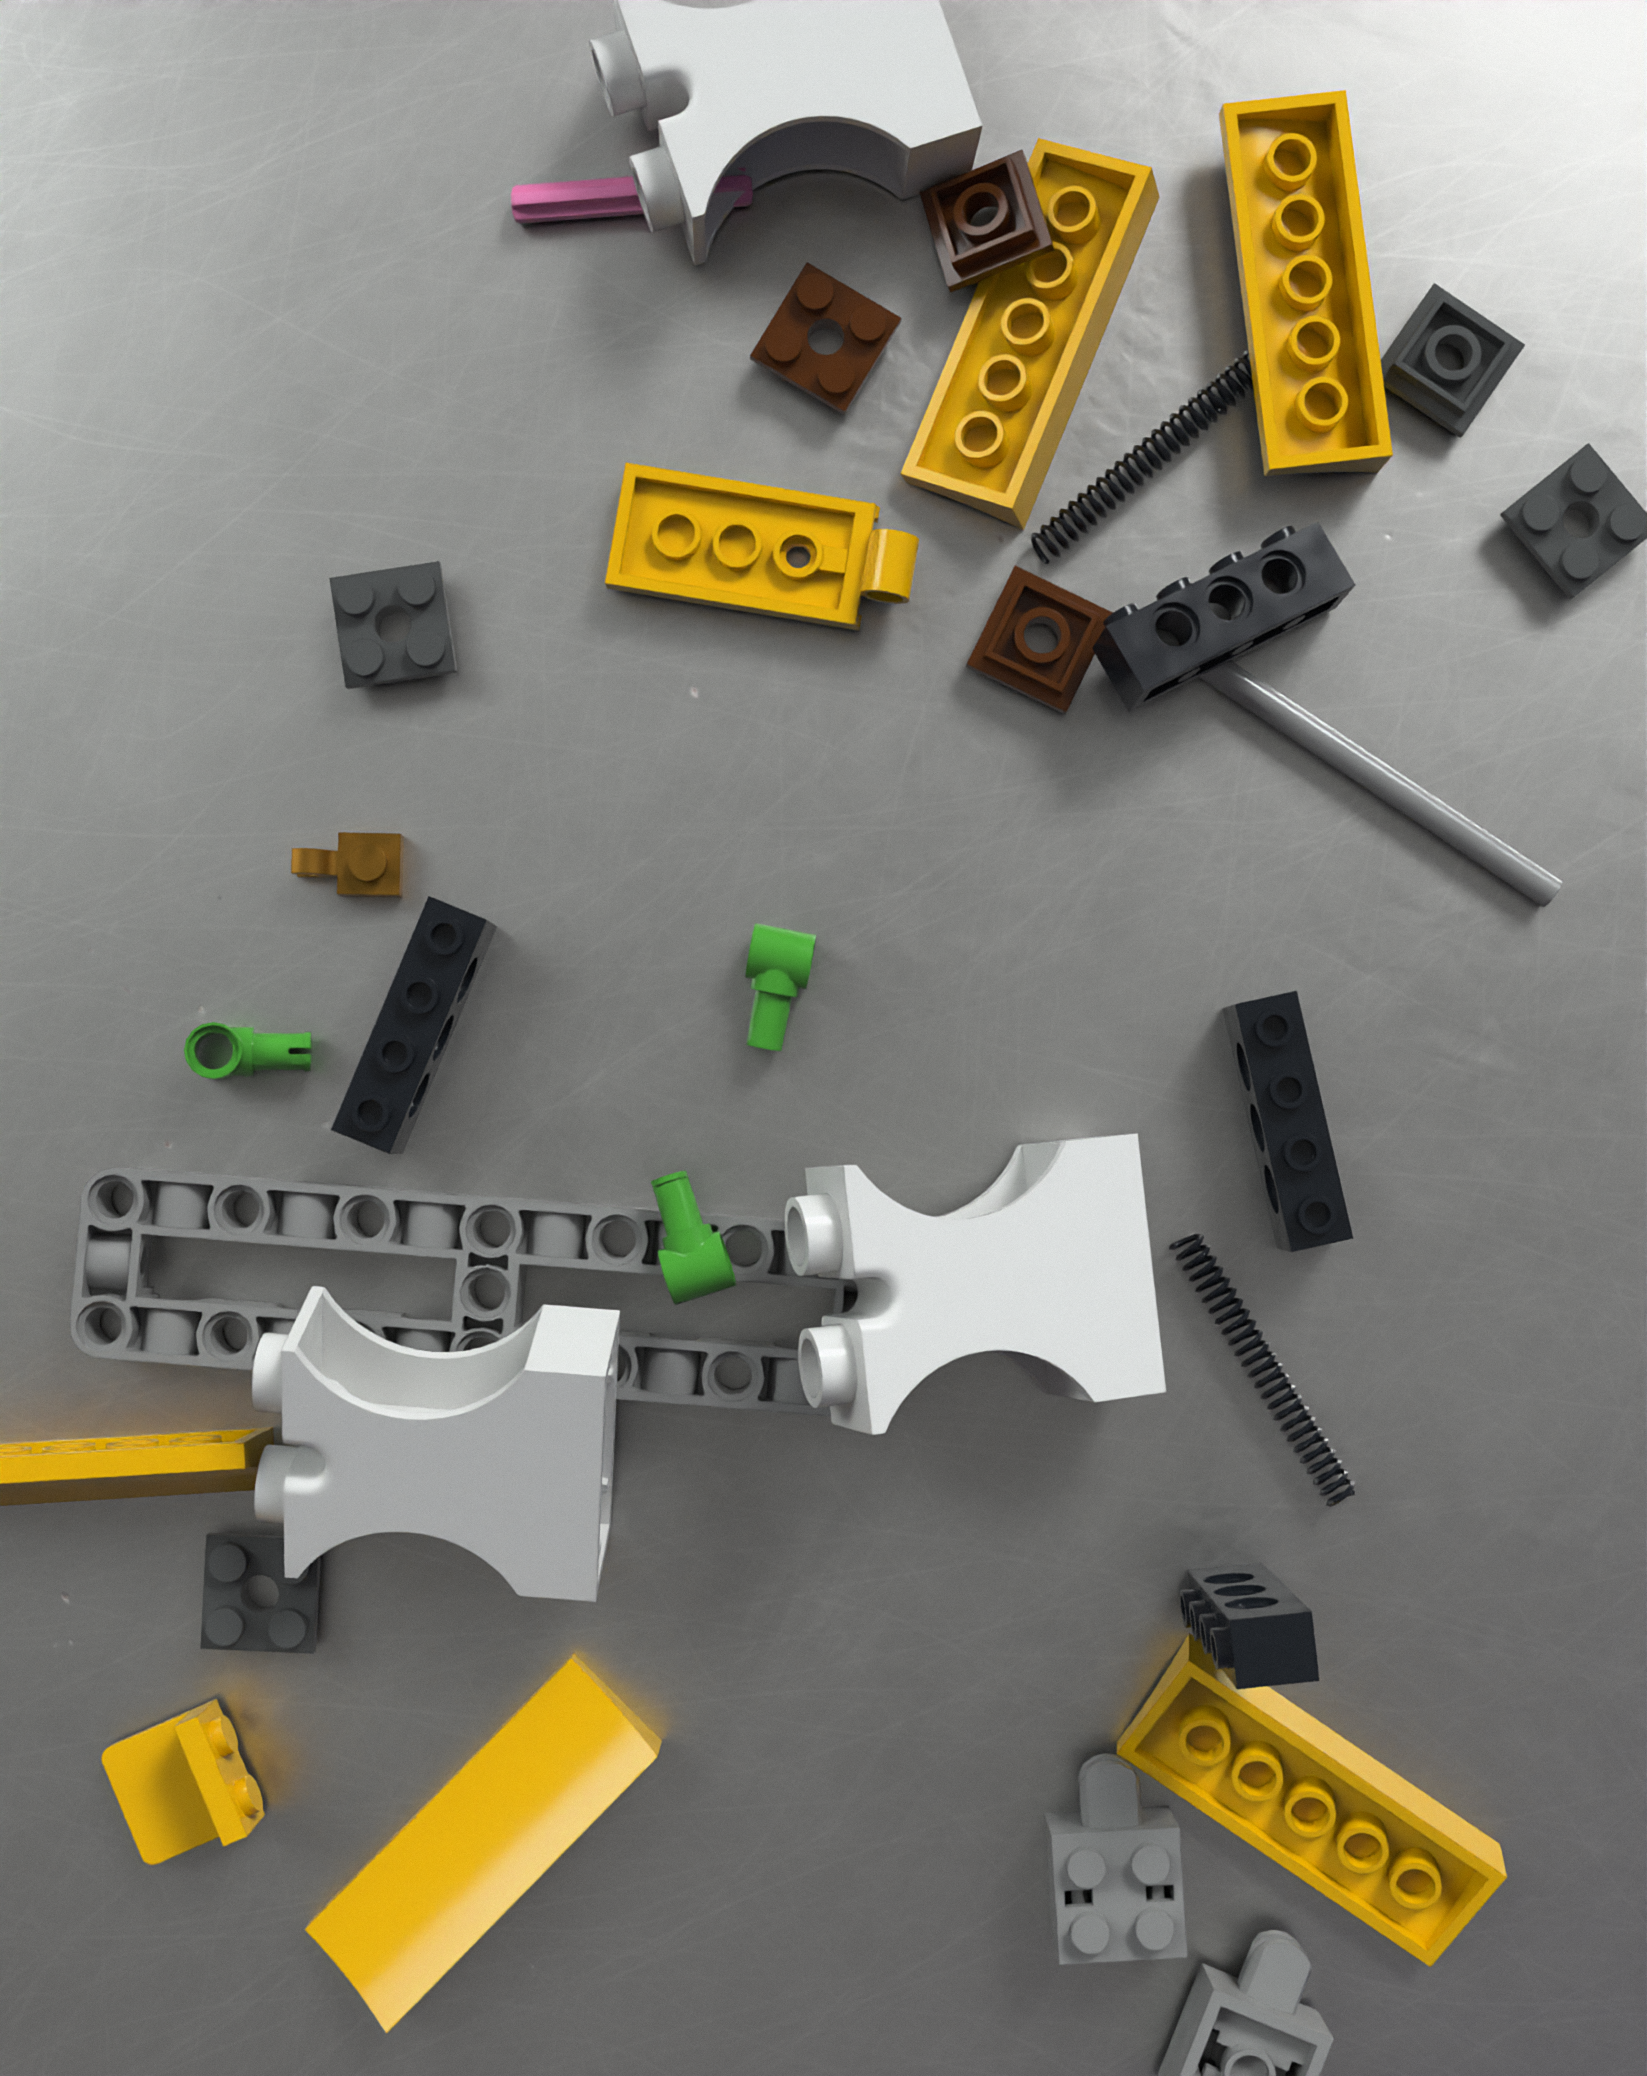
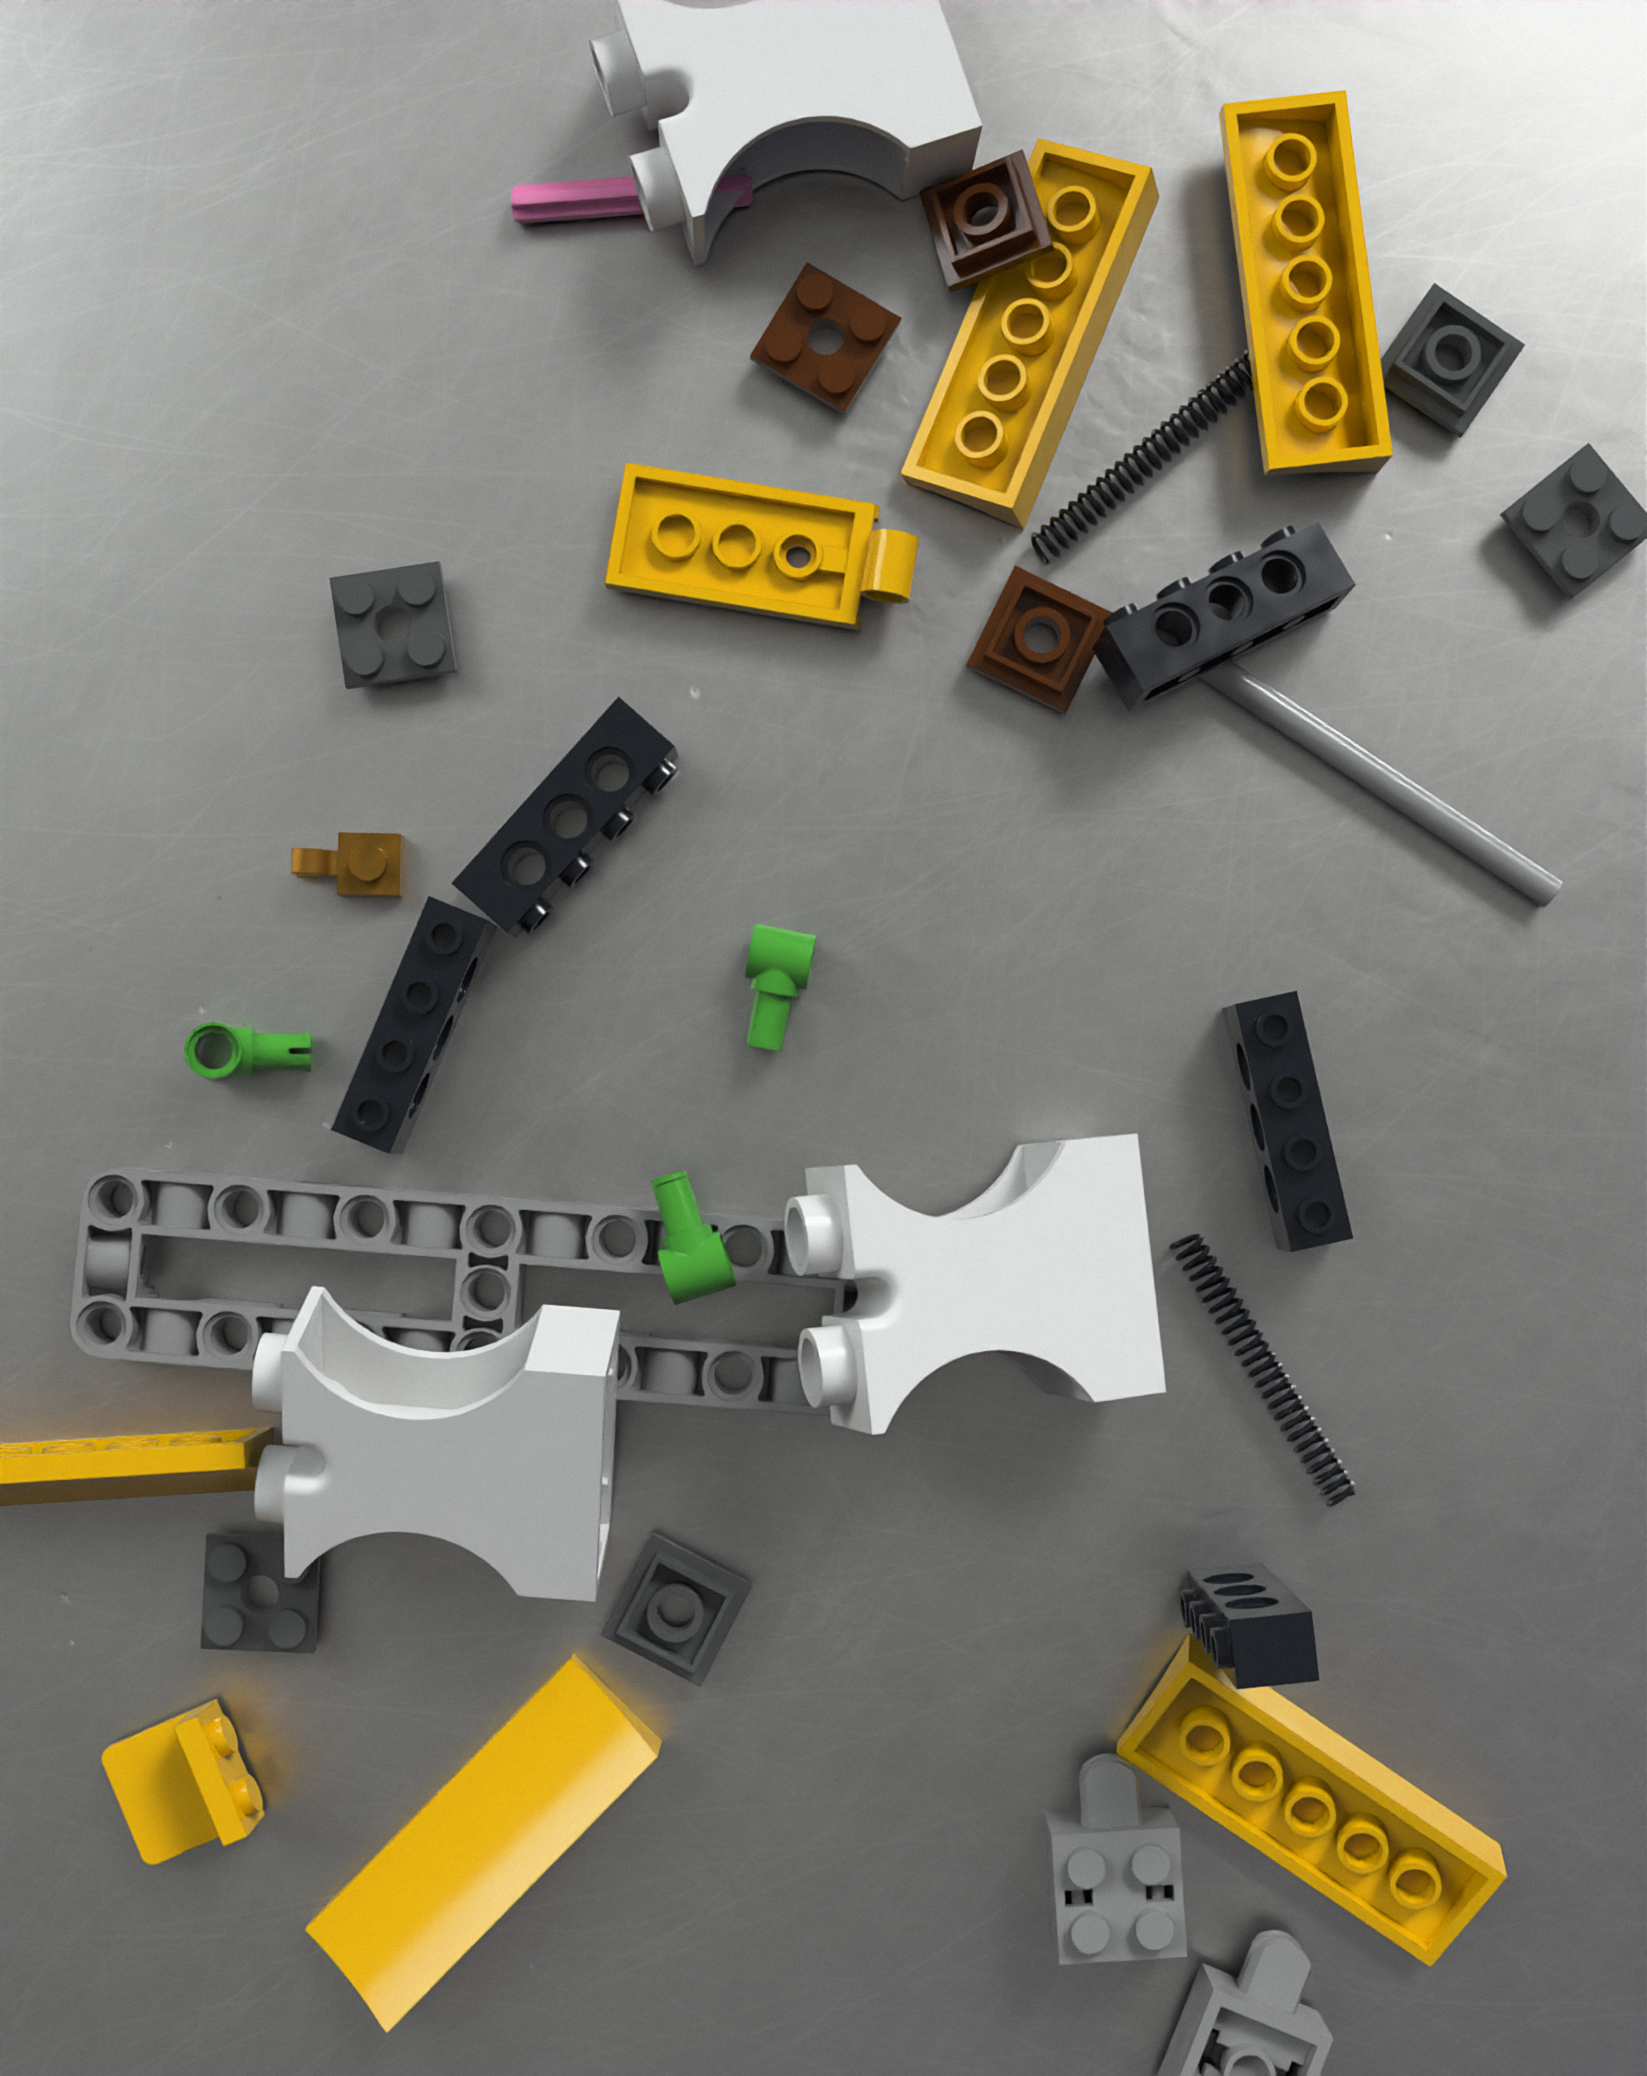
(615, 737): none -> black brick
(667, 1571): none -> dark grey piece

